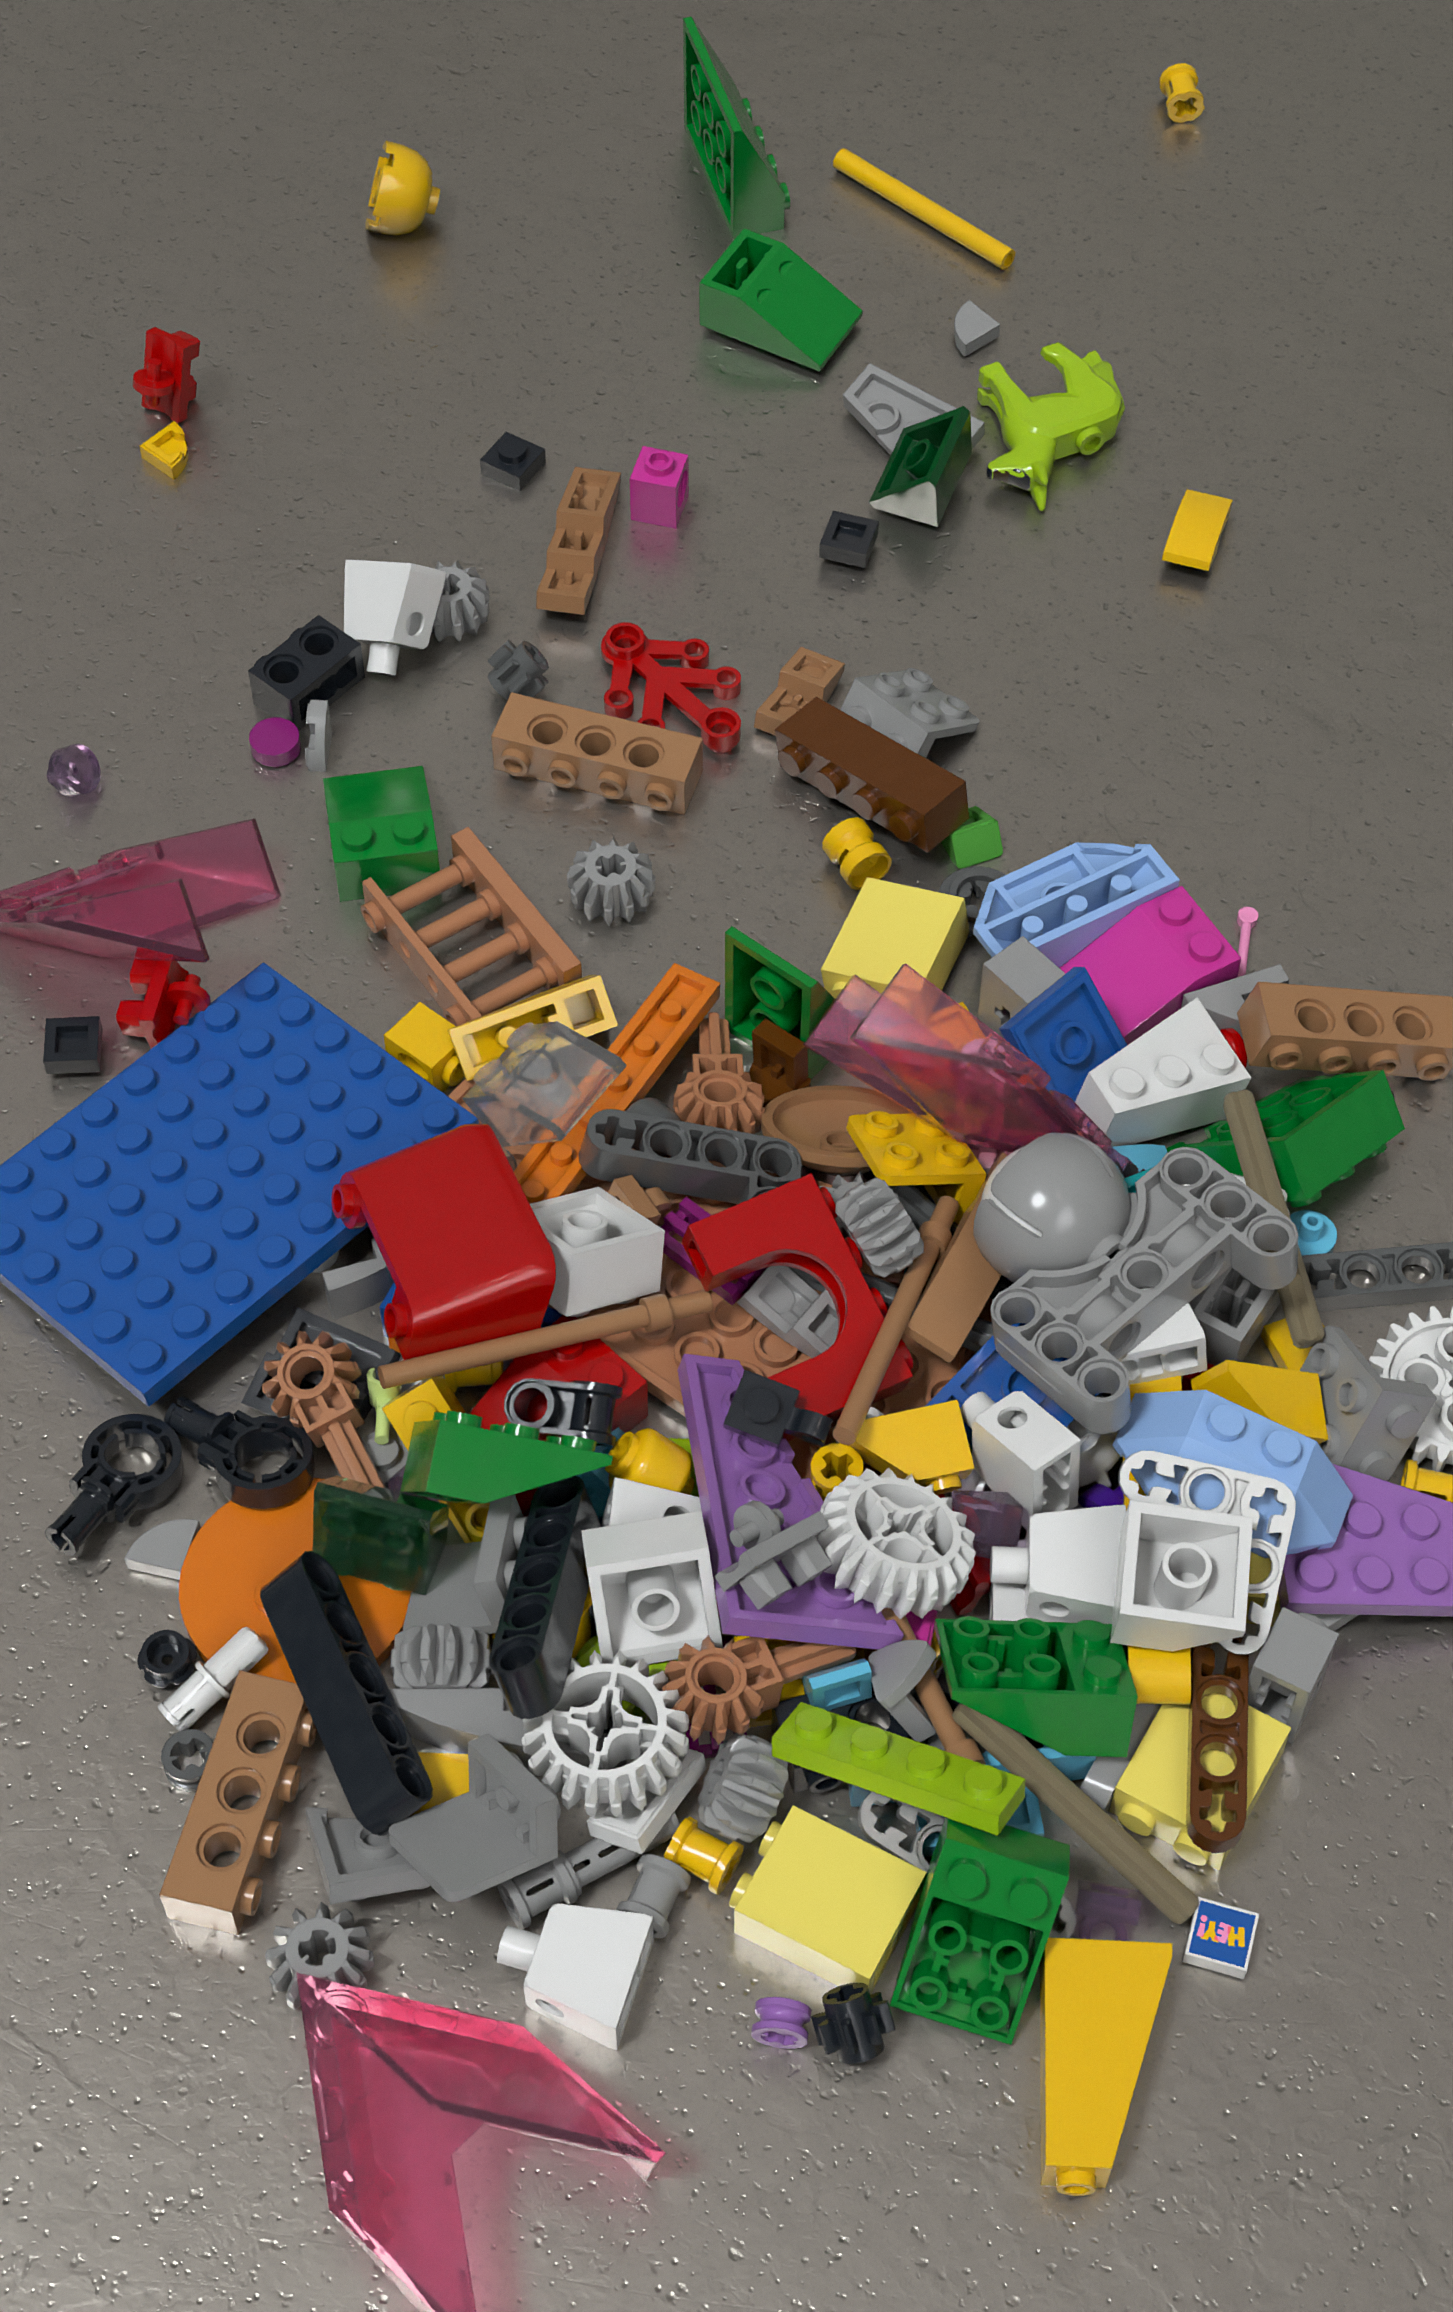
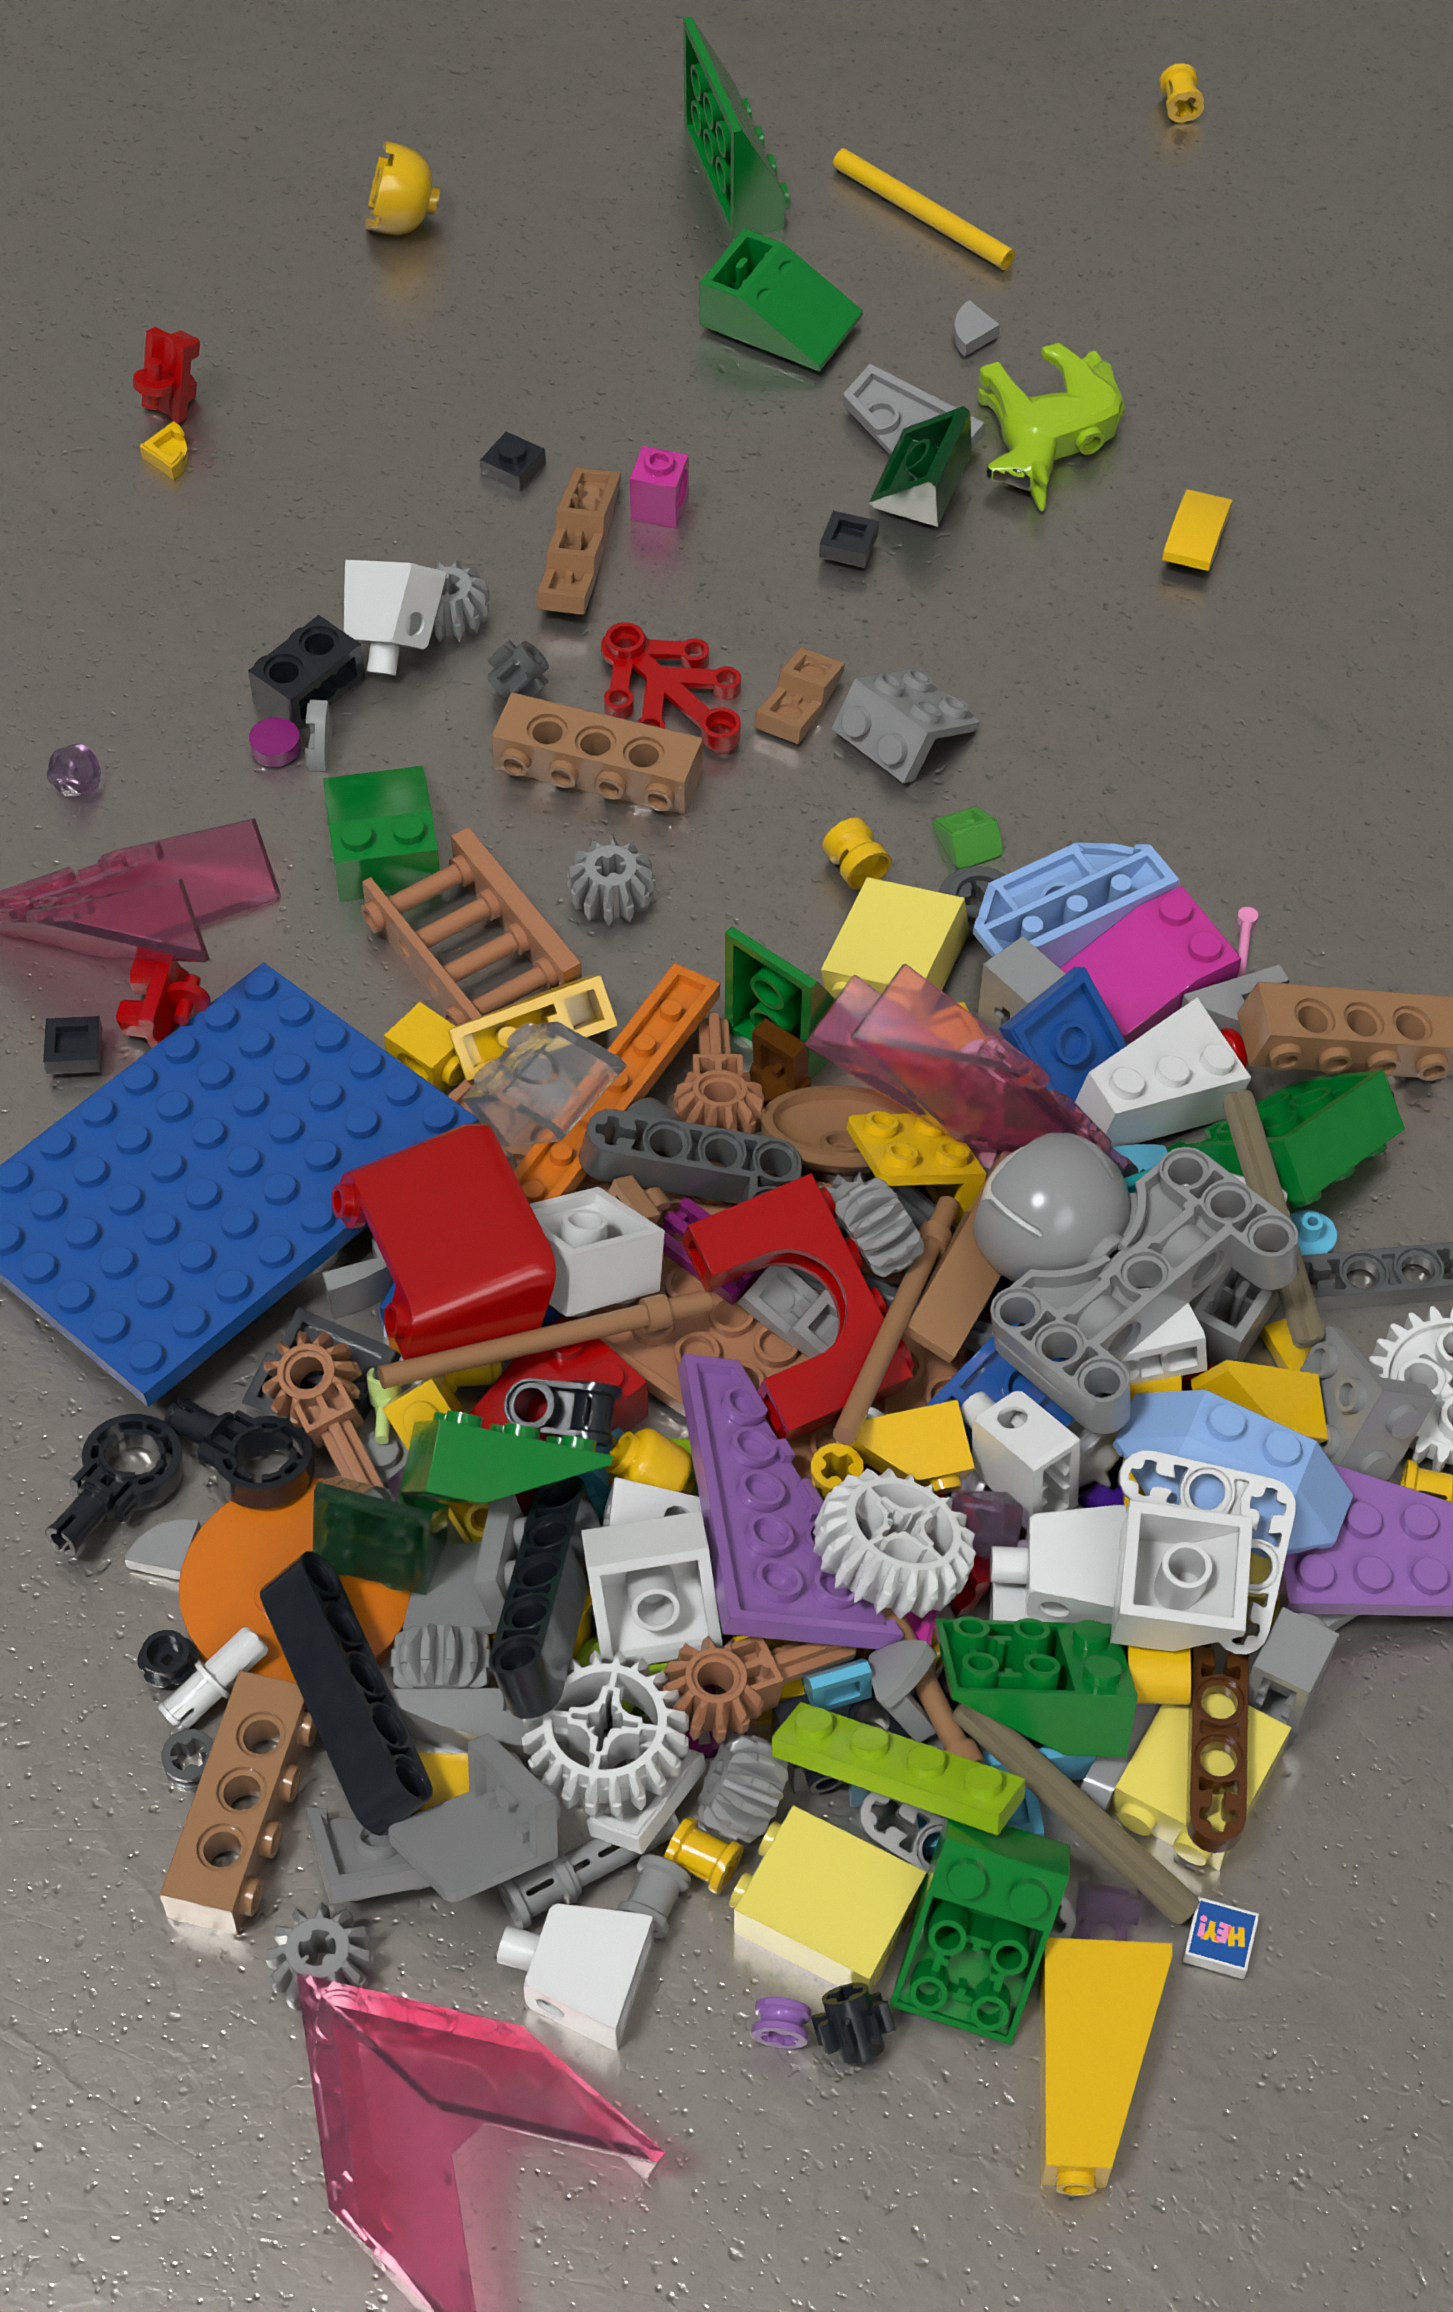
(757, 1569): light grey hips -> none
(768, 1410): black plate -> none
(872, 774): reddish brown brick -> none

